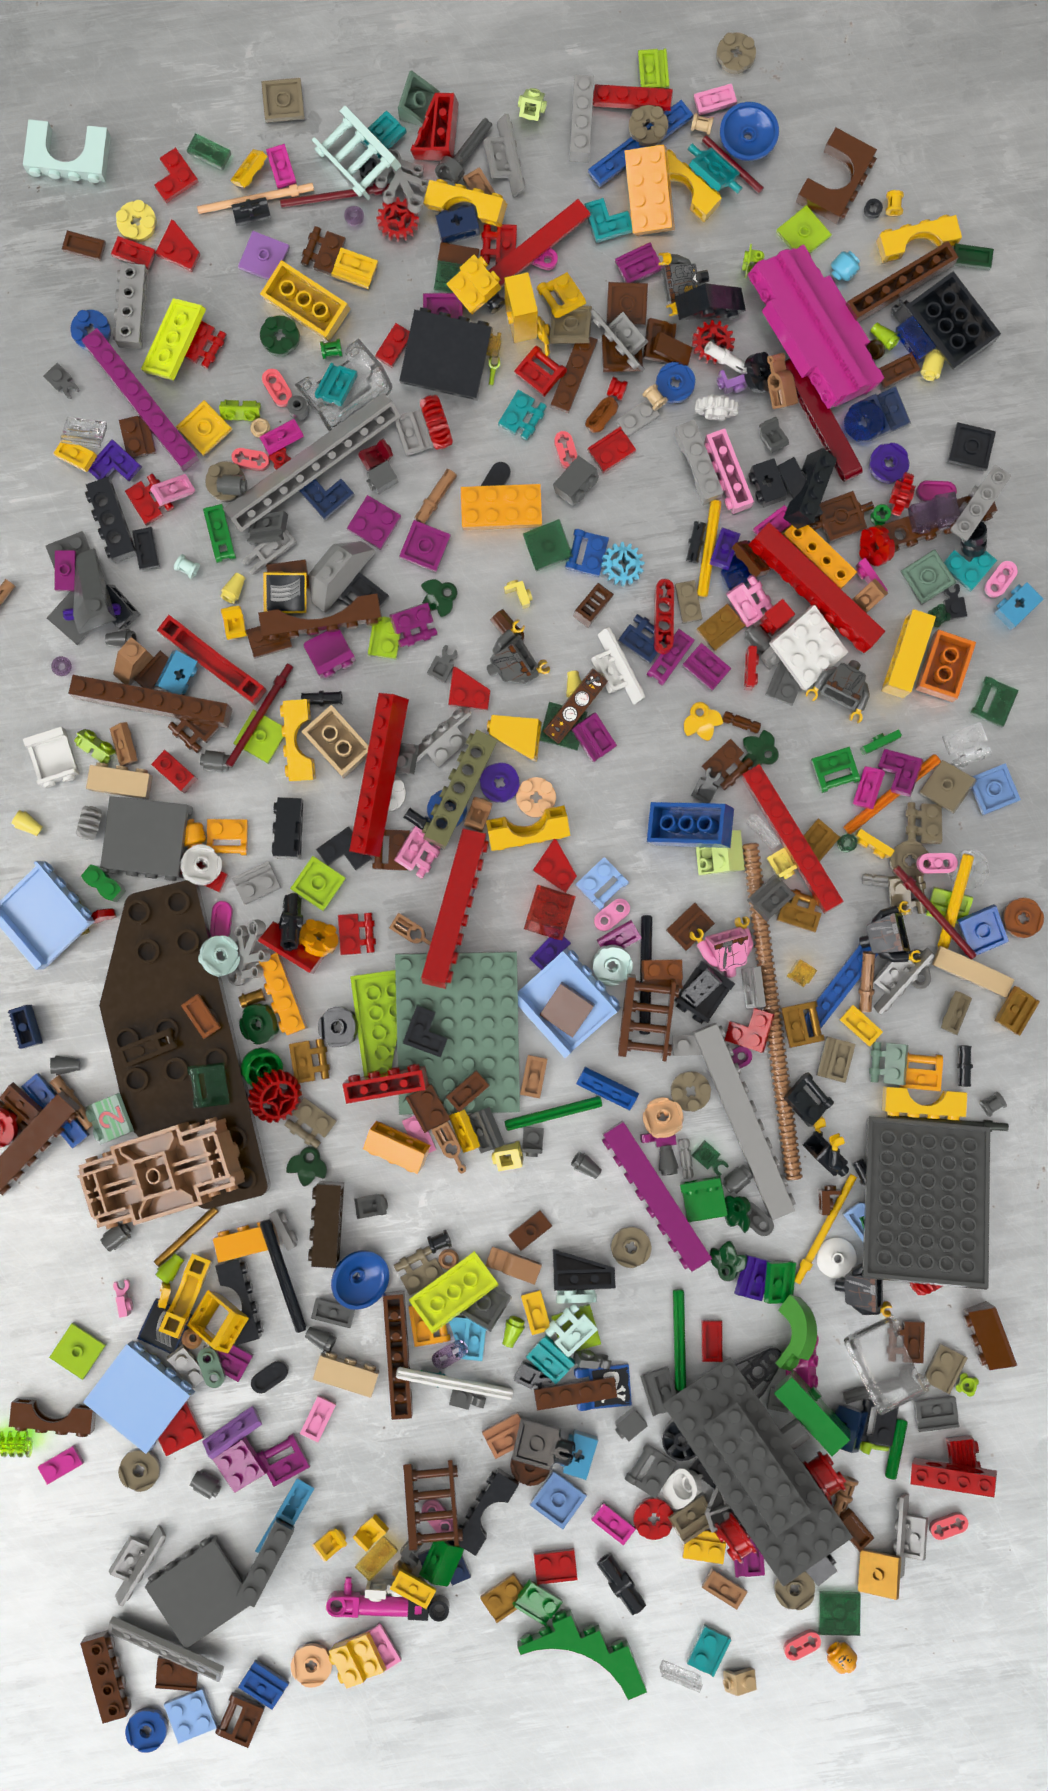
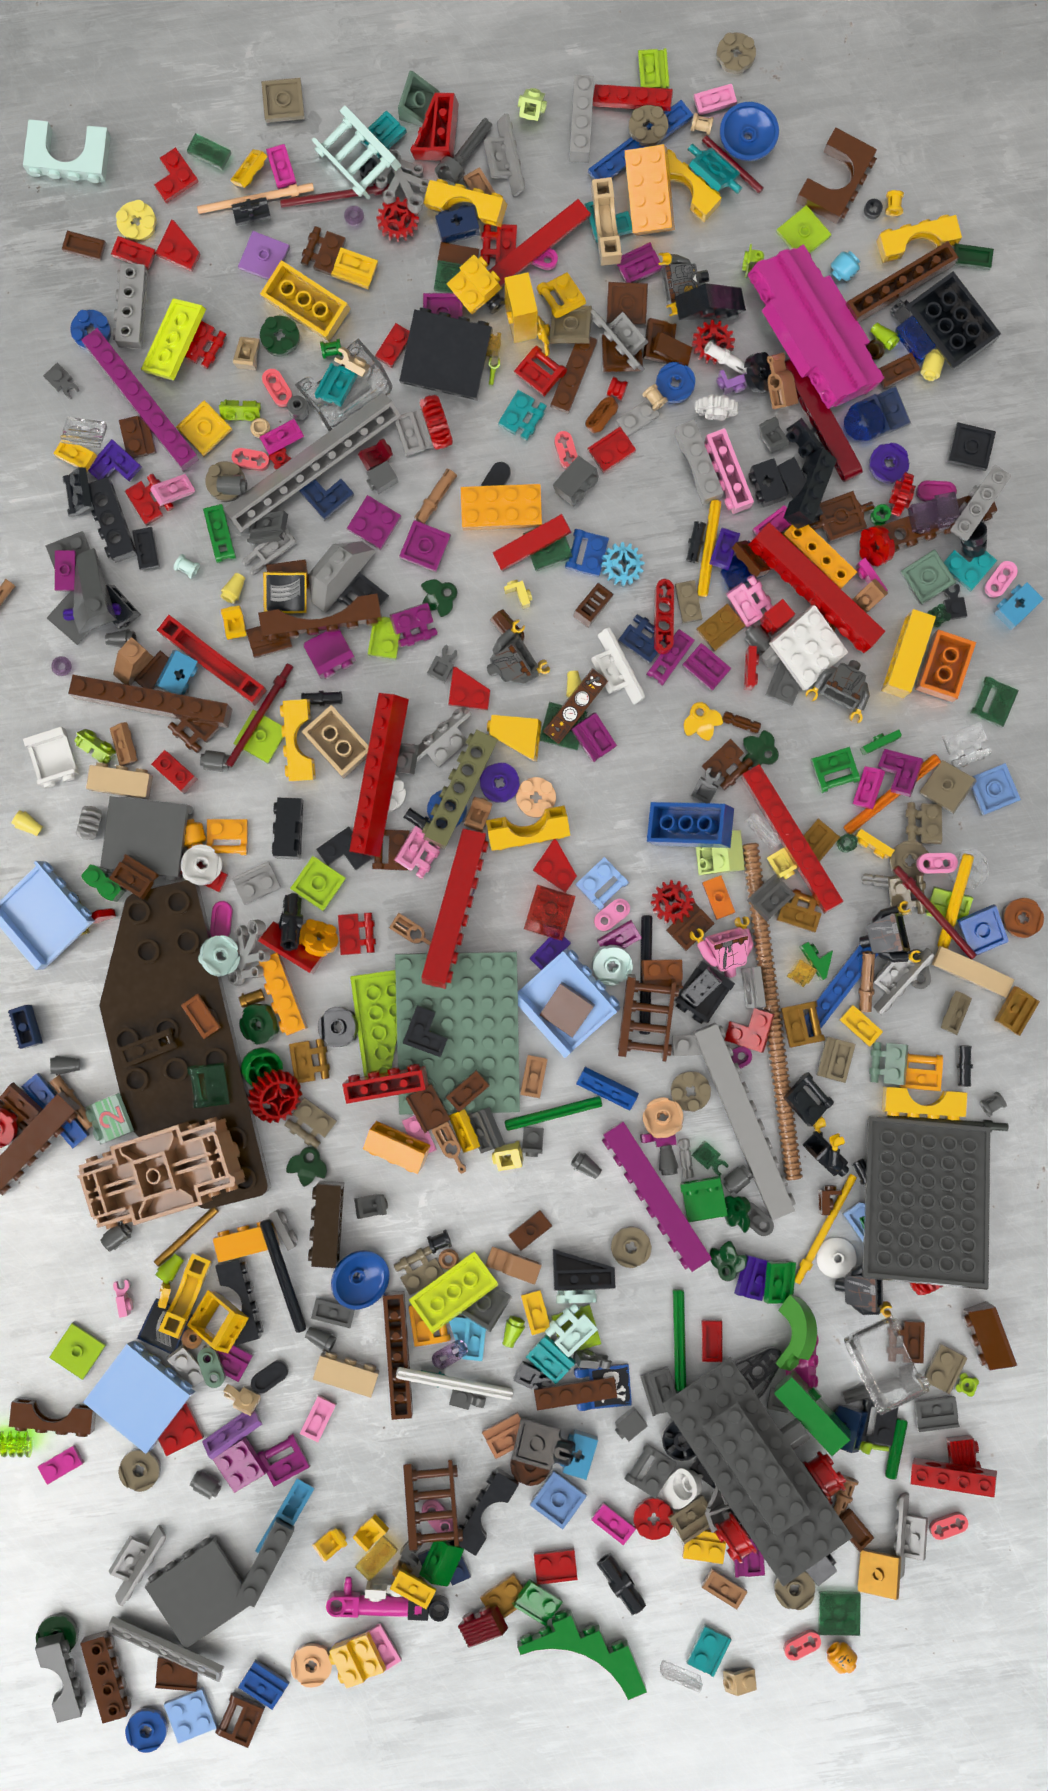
(54, 1655): none -> arch
(59, 1623): none -> dark green plate
(77, 492): none -> black plate
(134, 877): none -> reddish brown plate
(244, 1401): none -> tan plate
(246, 353): none -> tan slope
(355, 364): none -> tan plate
(482, 1626): none -> dark red brick
(532, 542): none -> red tile
(605, 221): none -> tan arch
(670, 910): none -> red gear
(718, 897): none -> orange plate
(804, 437): none -> black hips
(821, 963): none -> green slope

